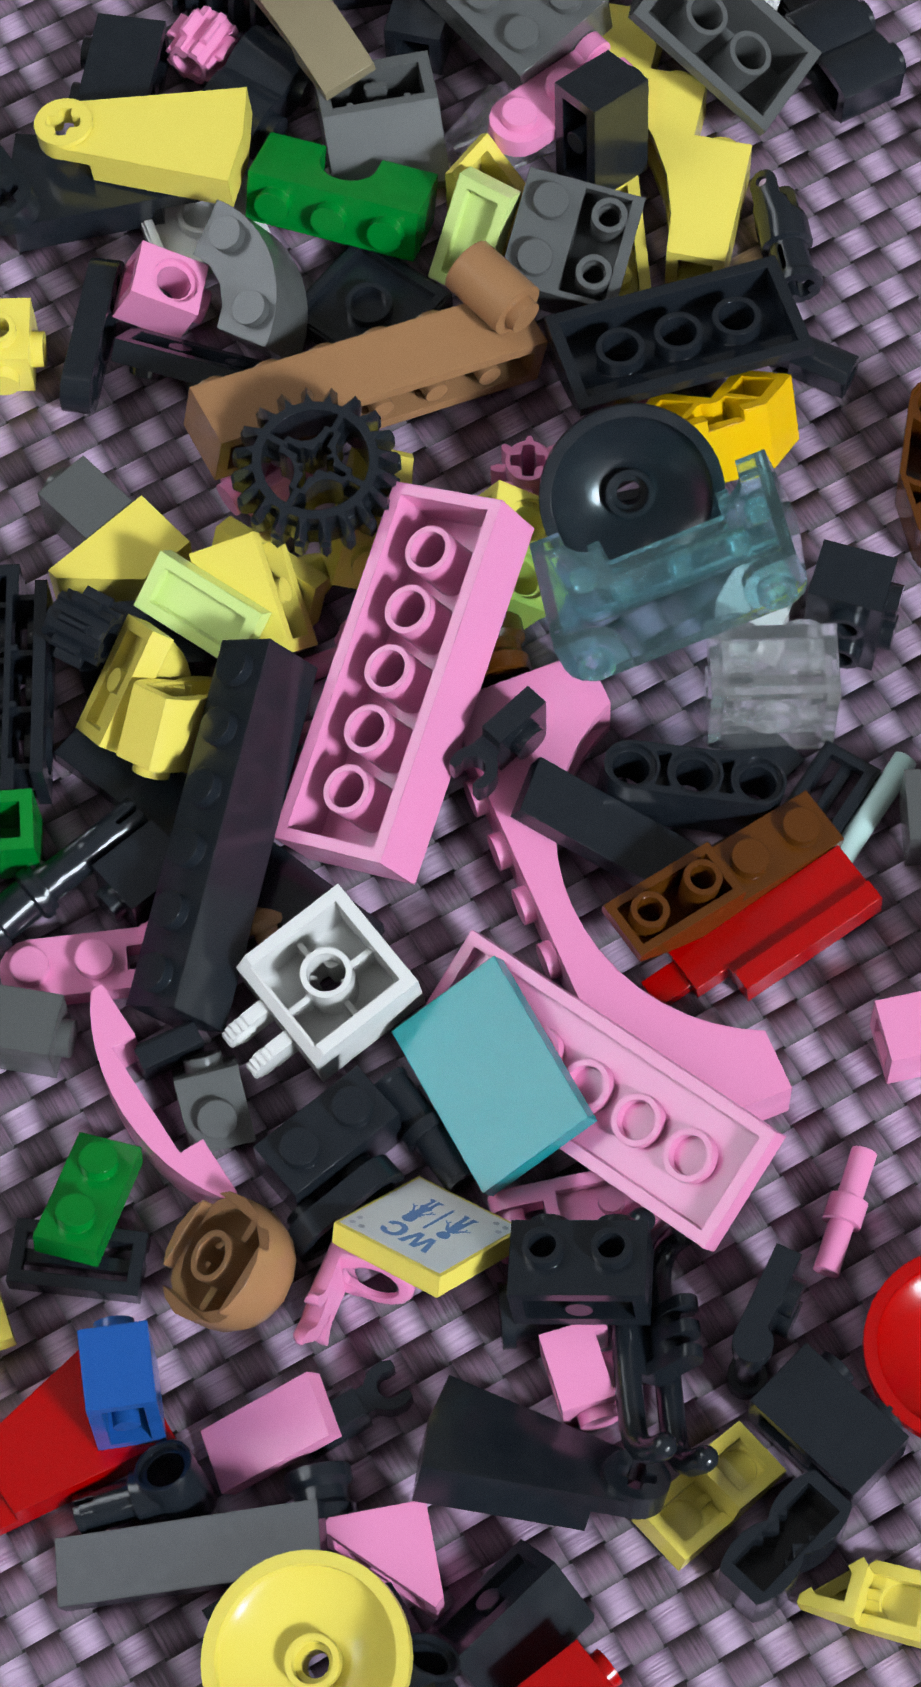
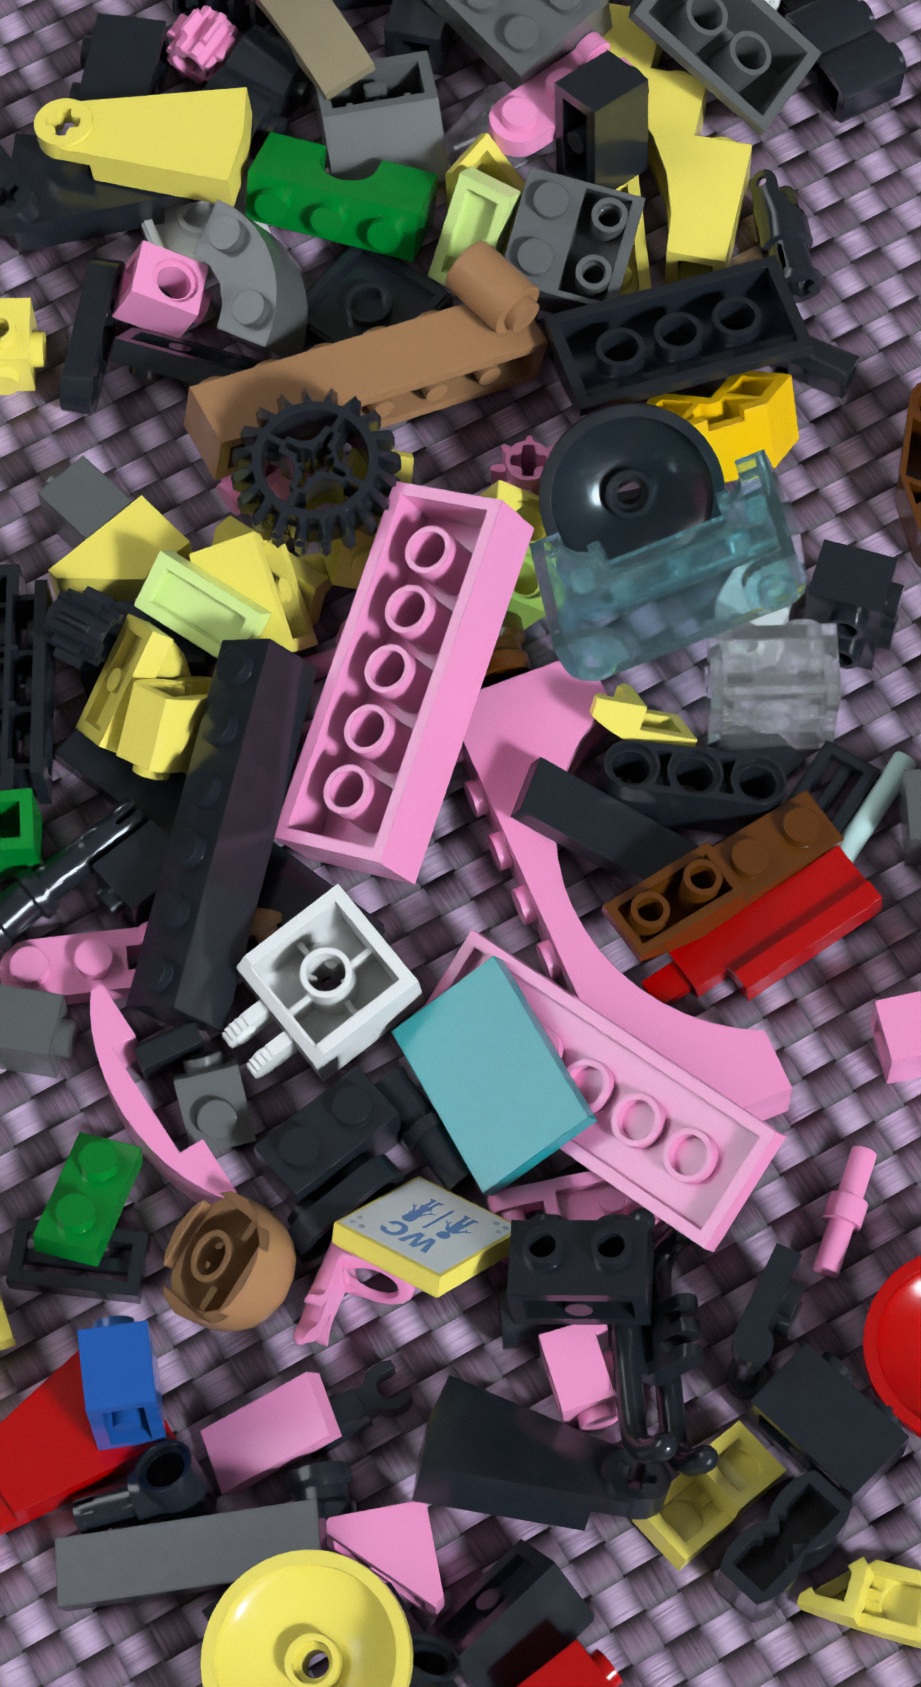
(509, 734): black plate -> none
(631, 720): none -> light yellow slope

